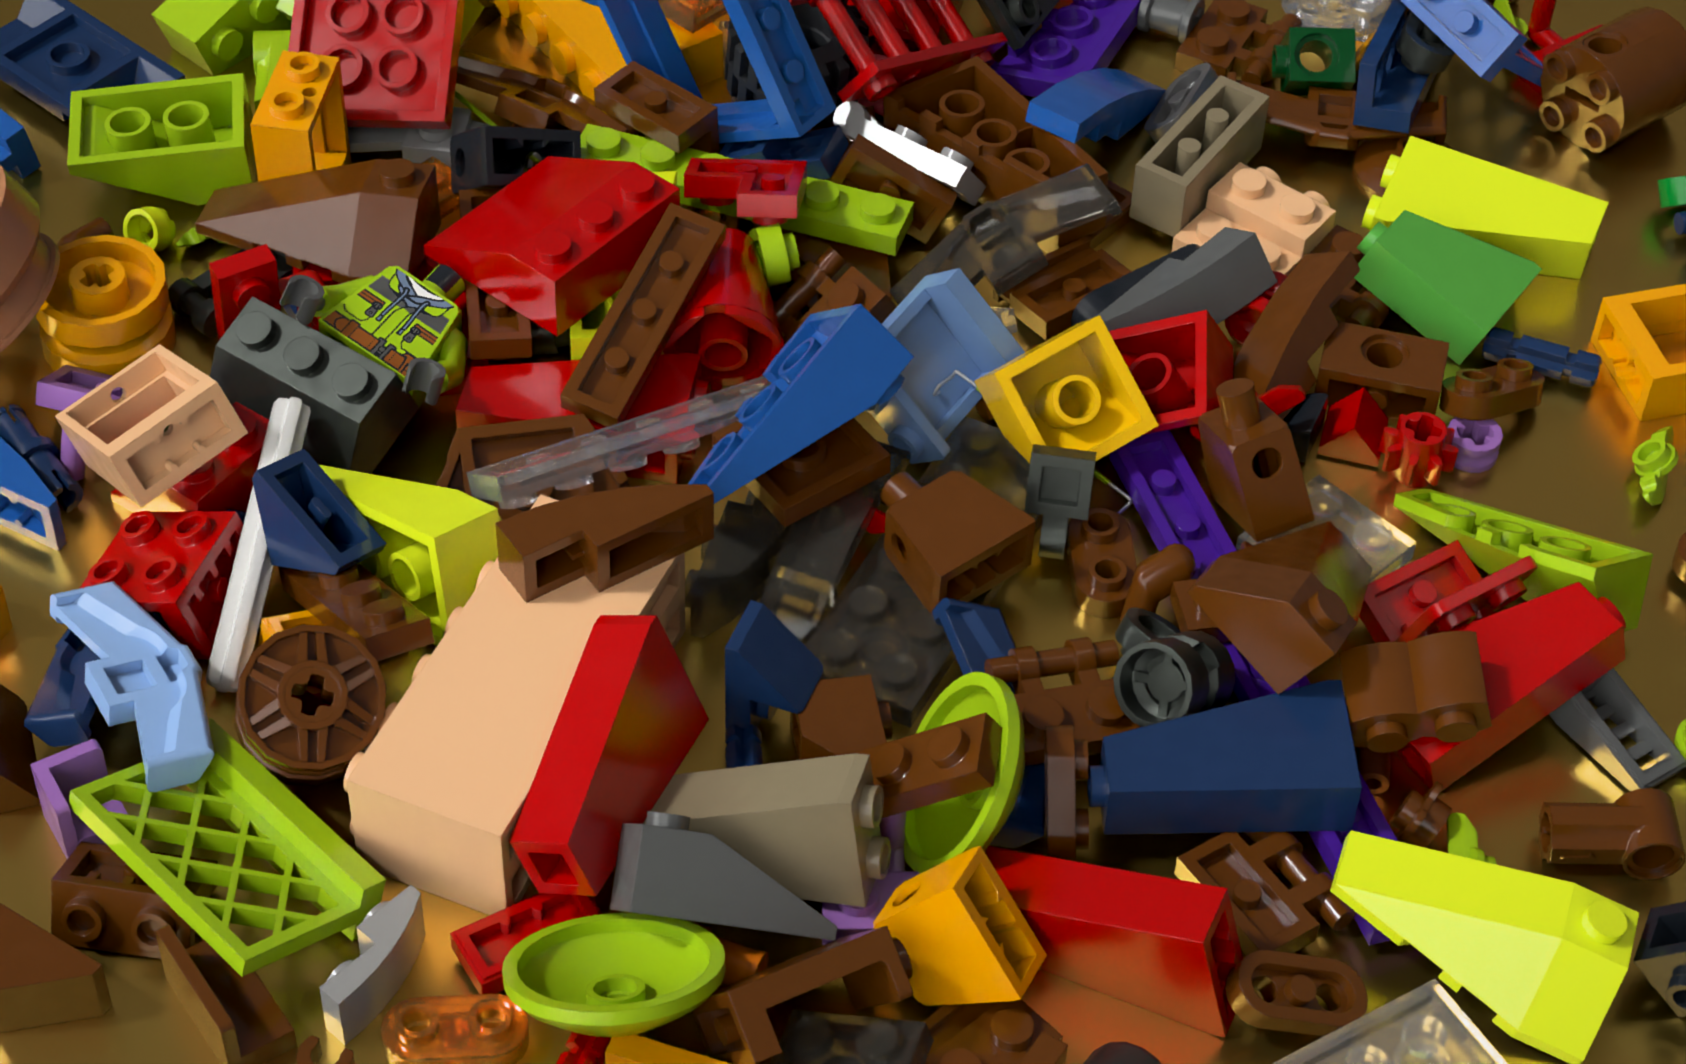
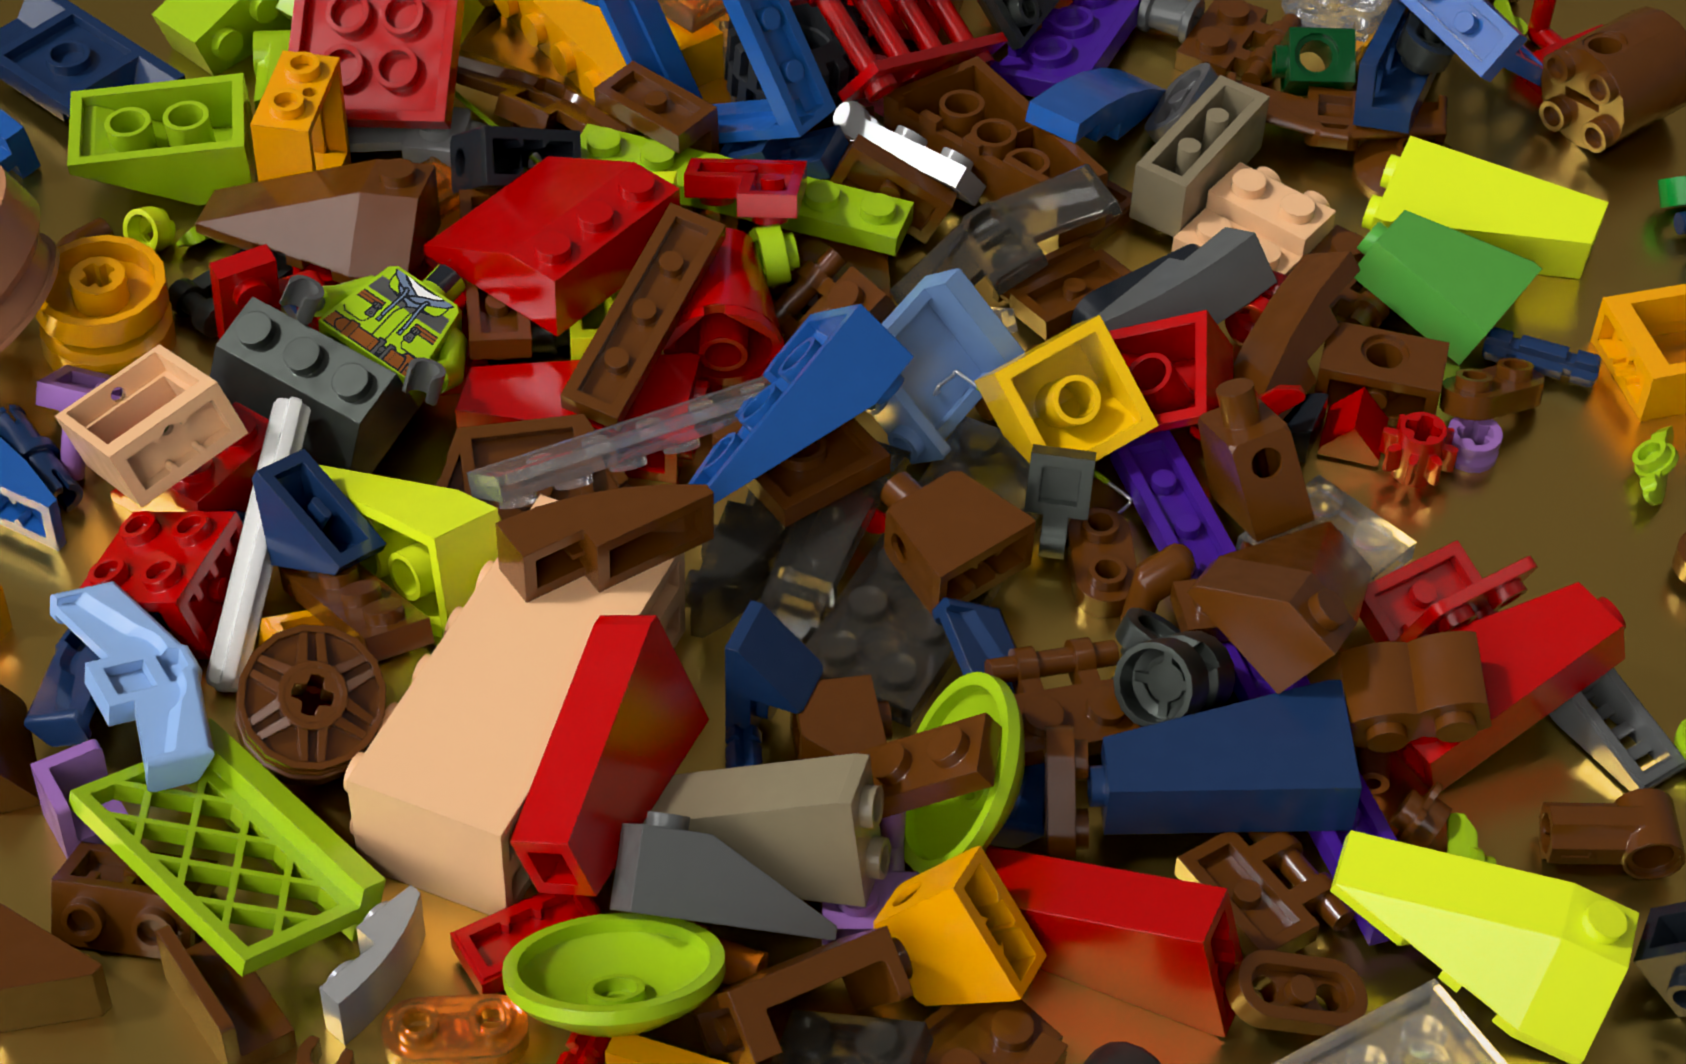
(1562, 555): lime wedge -> none

